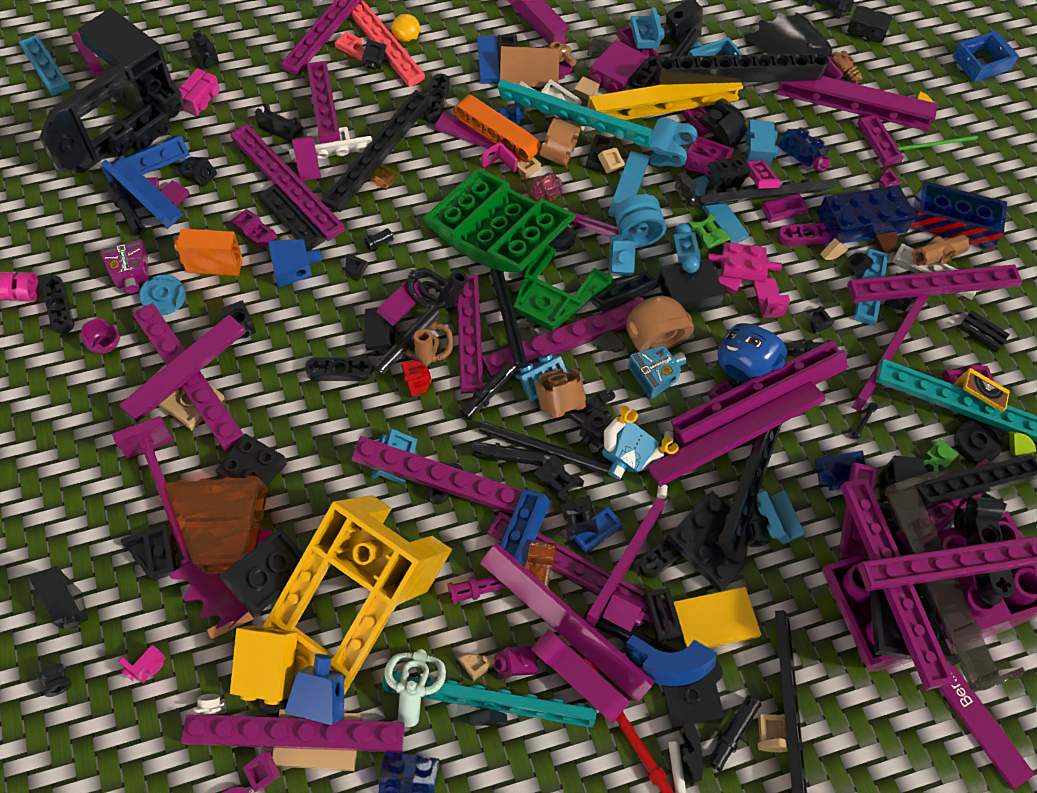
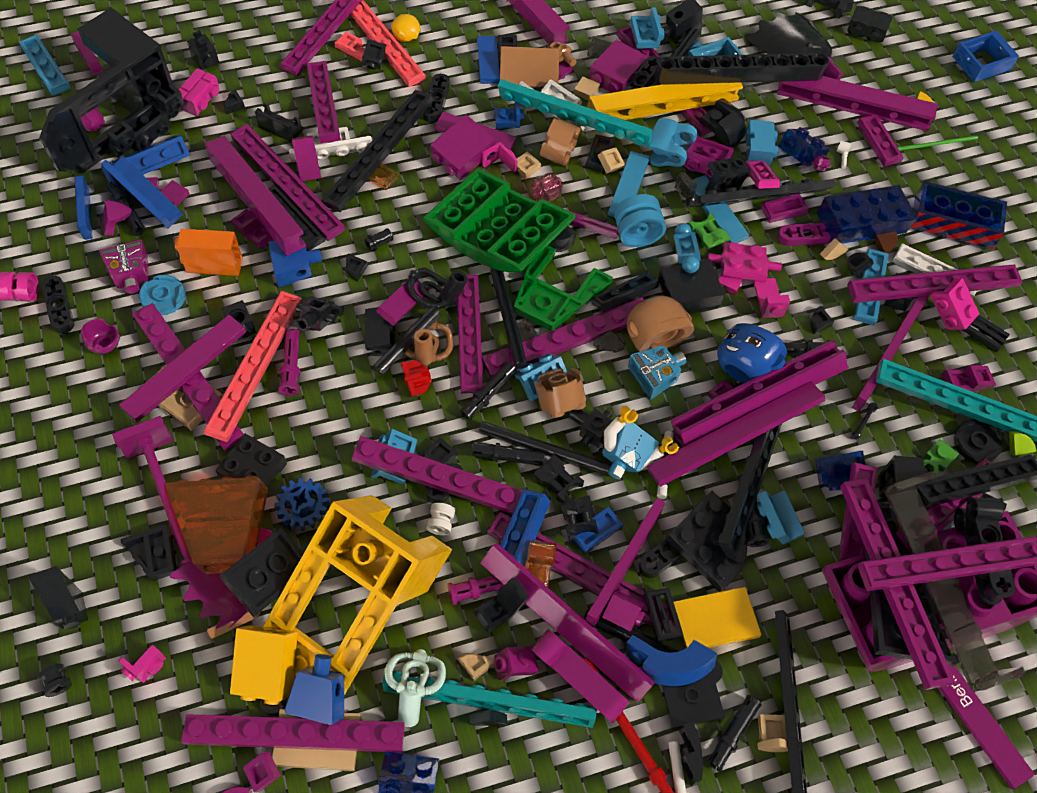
(83, 207): none -> blue tile
(93, 120): none -> magenta piece
(113, 213): none -> magenta tile
(199, 168): black bracket -> none
(208, 704): white plate -> none
(233, 102): none -> black tile
(252, 367): none -> coral tile
(255, 195): none -> magenta tile
(290, 371): none -> magenta pin
(307, 512): none -> blue gear
(317, 313): none -> black piece
(356, 364): black beam -> none
(440, 519): none -> white wheel
(441, 452): none -> black tile
(461, 147): none -> magenta brick
(497, 128): orange beam -> none
(503, 606): none -> black bracket
(599, 401): black piece -> none
(621, 255): dark azure torso -> none
(843, 148): none -> white hand
(845, 64): medium nougat piece -> none
(889, 179): magenta tile -> none
(940, 250): medium nougat piece -> none
(955, 305): none -> dark pink bracket
(984, 389): panel -> none

